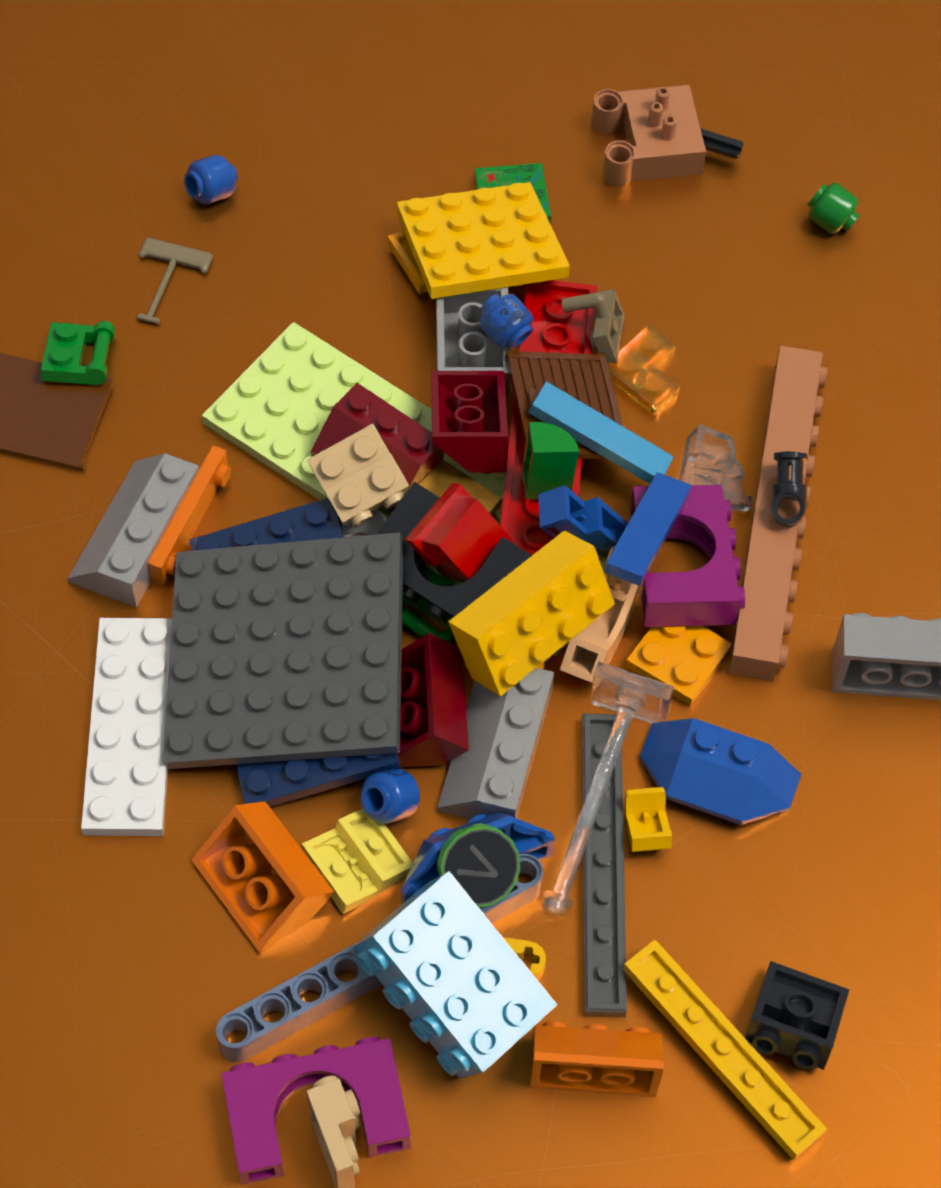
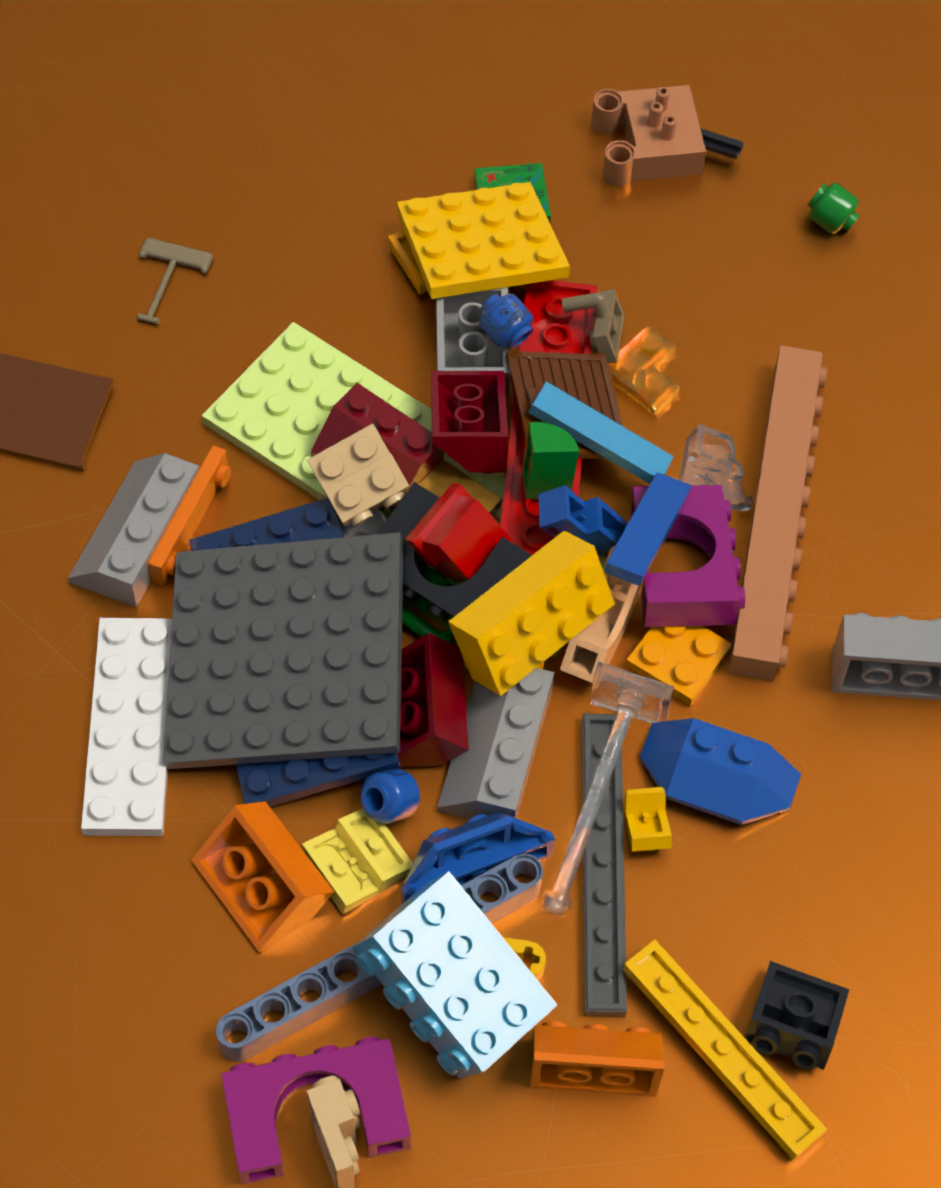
(66, 350): green plate -> none
(210, 179): blue head -> none
(481, 862): black tile -> none
(789, 488): black connector -> none

